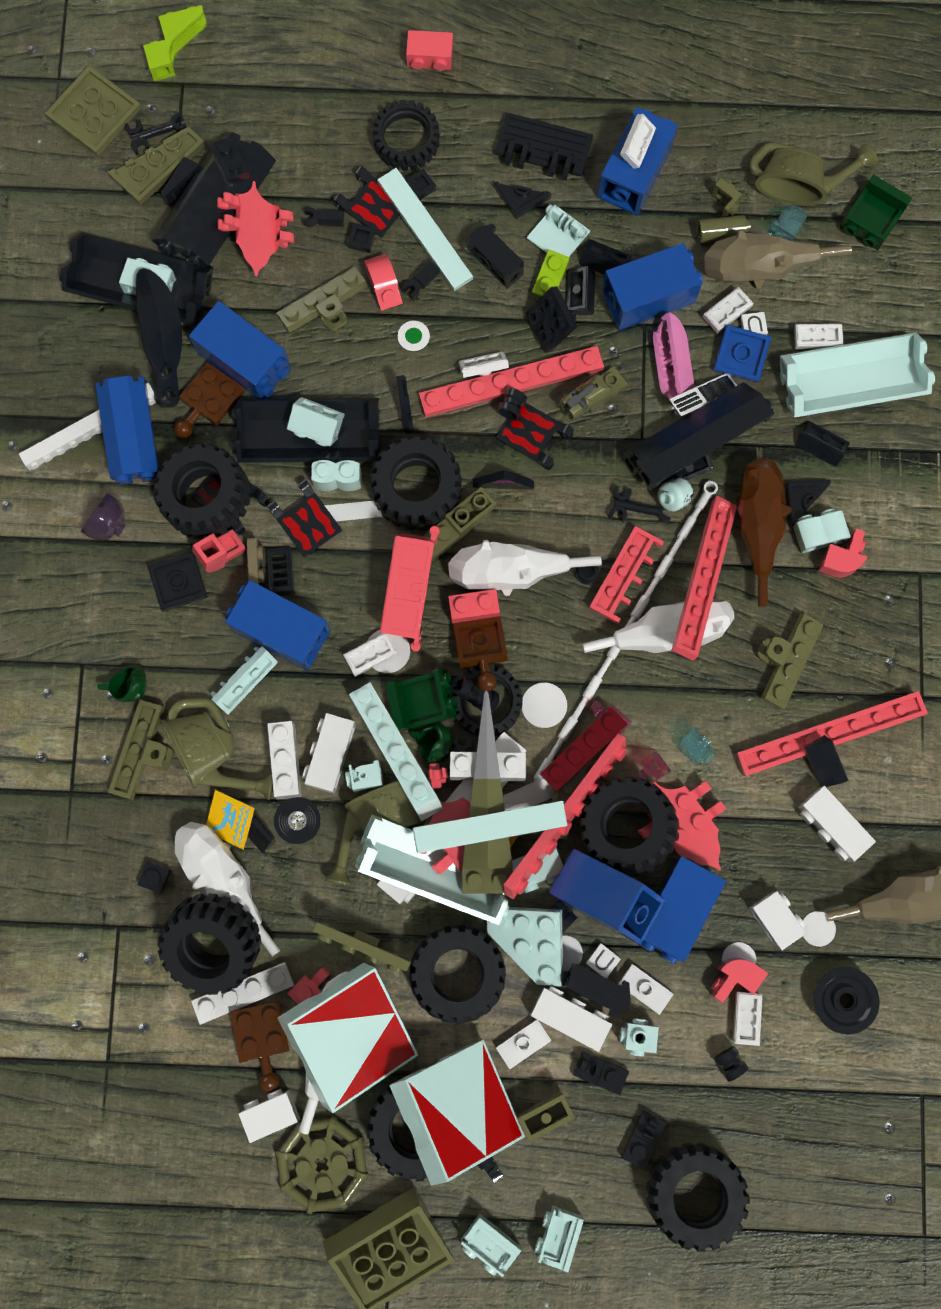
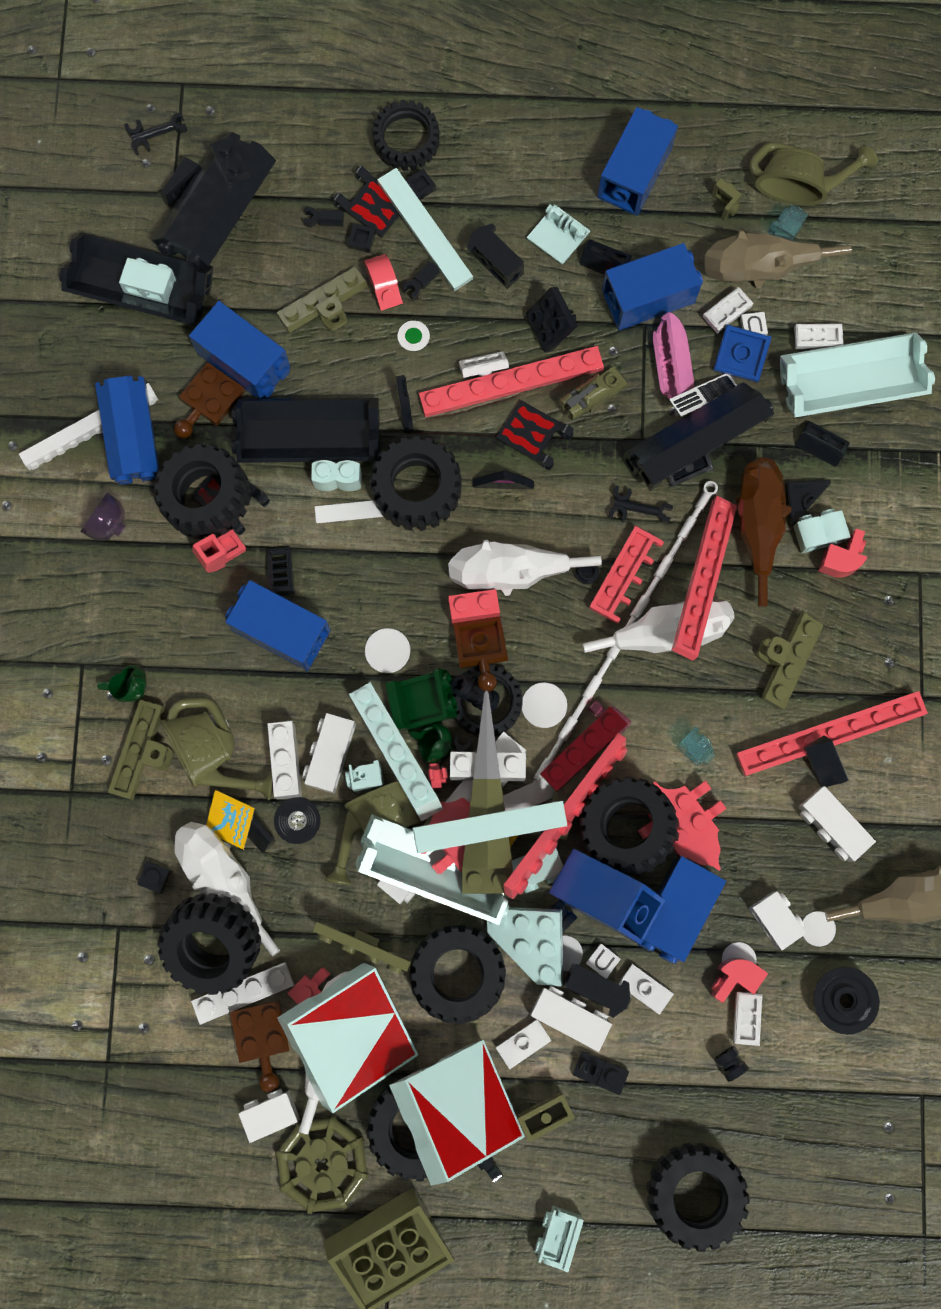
(93, 110): olive plate -> none
(150, 171): olive wing -> none
(160, 334): black plant -> none
(177, 581): black plate -> none
(178, 30): lime arch -> none
(244, 680): light aqua plate -> none
(255, 225): coral animal -> none
(255, 553): dark tan plate -> none
(308, 522): flag -> none
(315, 422): light aqua hinge -> none
(370, 654): white plate -> none
(408, 585): coral container -> none
(429, 50): coral brick -> none
(462, 521): olive slope -> none
(490, 1245): light aqua hinge -> none
(512, 404): black wheel -> none
(520, 198): black tile -> none
(543, 144): black hinge -> none
(551, 272): lime plate -> none
(581, 290): black slope -> none
(638, 141): white plate -> none
(643, 1140): black plate -> none
(648, 1039): light aqua brick -> none
(654, 767): clear pink plate -> none
(675, 494): light aqua head -> none
(721, 228): olive brick -> none
(875, 212): dark green panel -> none

